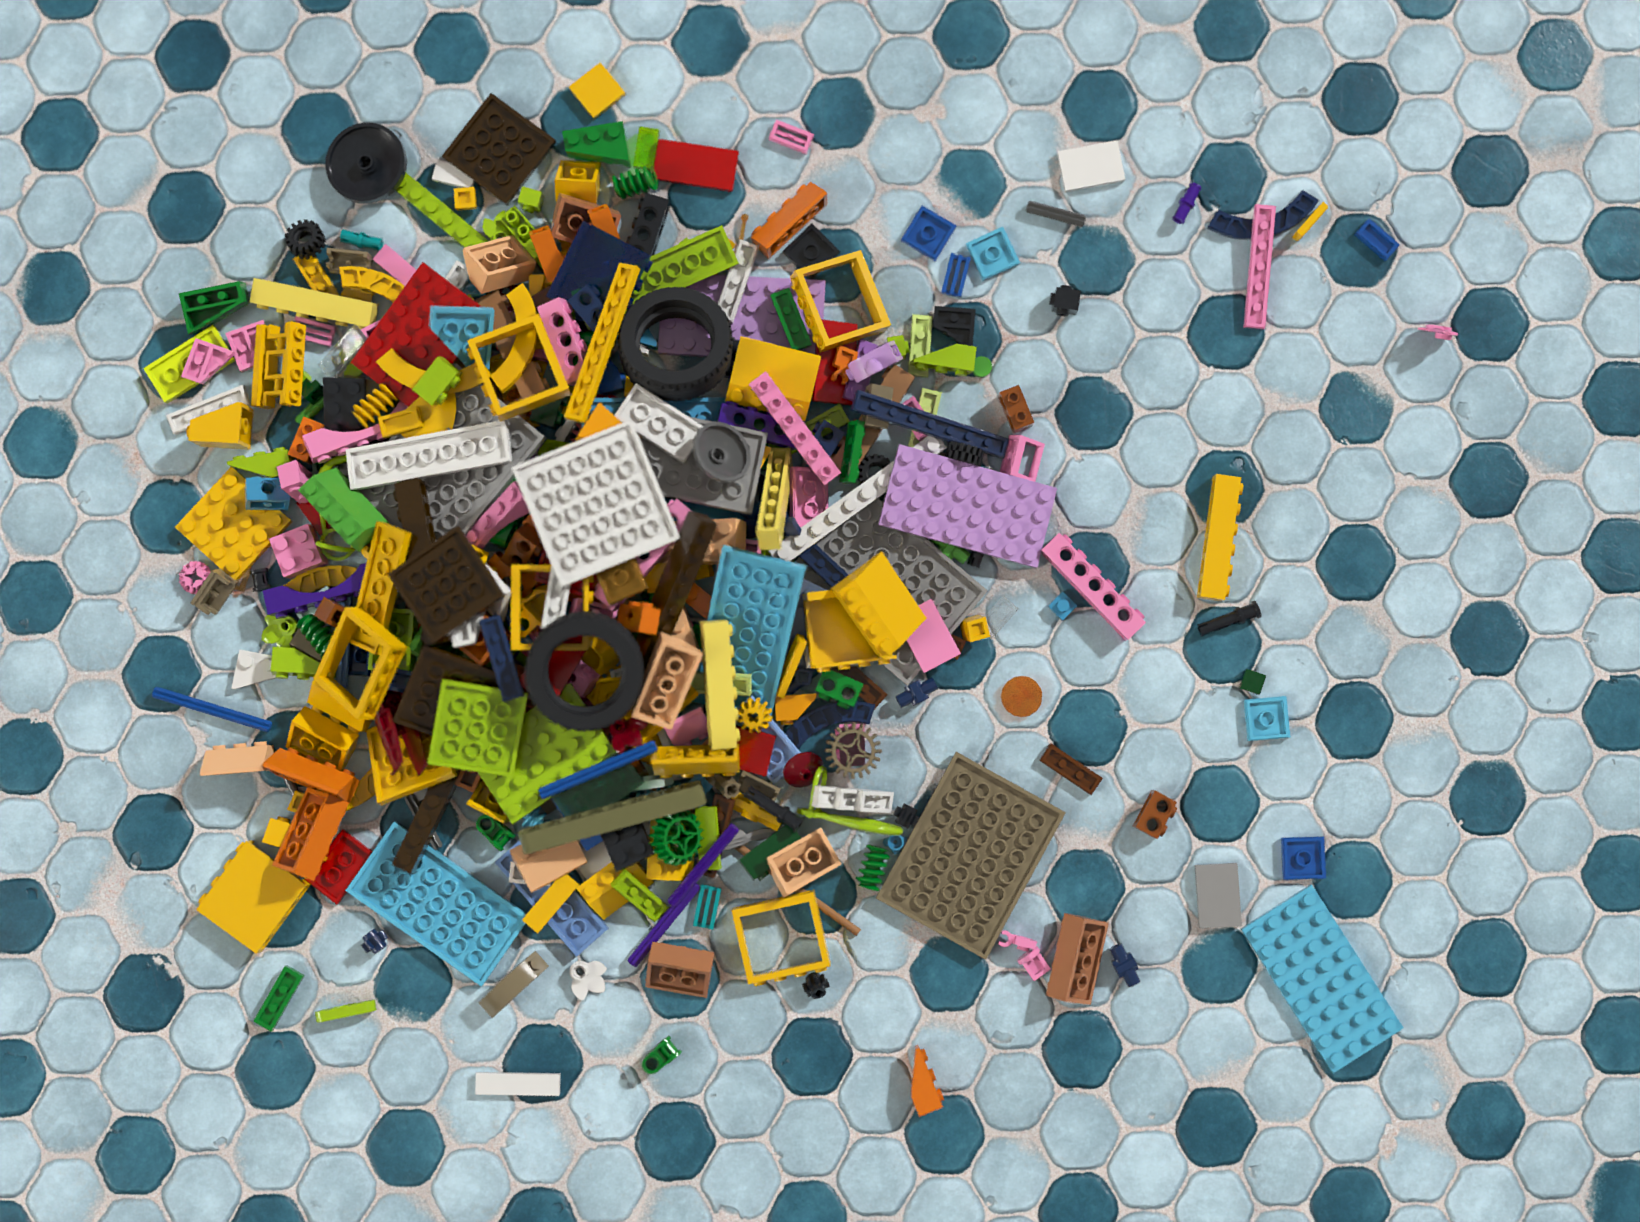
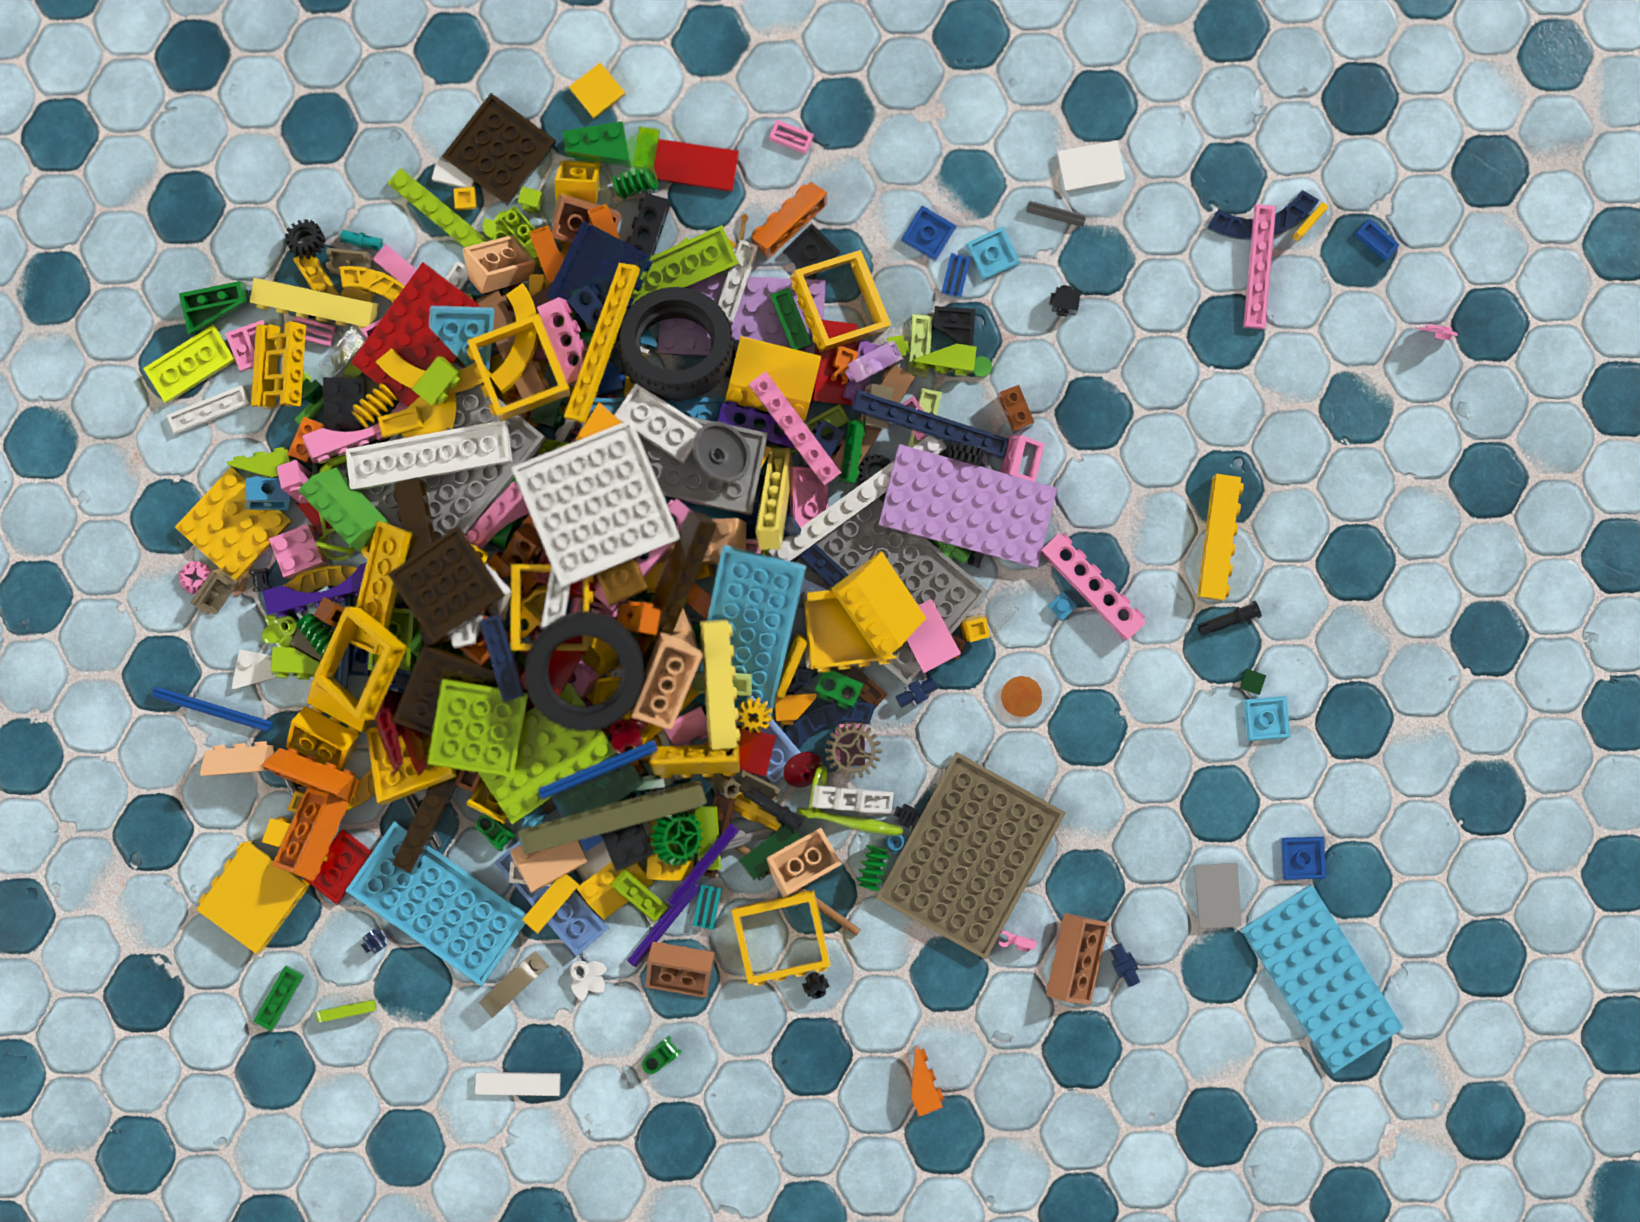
(205, 361): bright pink wing -> none
(223, 428): yellow slope -> none
(366, 163): black dish -> none
(1034, 963): bright pink tile -> none
(1070, 769): reddish brown tile -> none
(1150, 811): dark orange brick -> none
(1186, 203): dark purple pin -> none

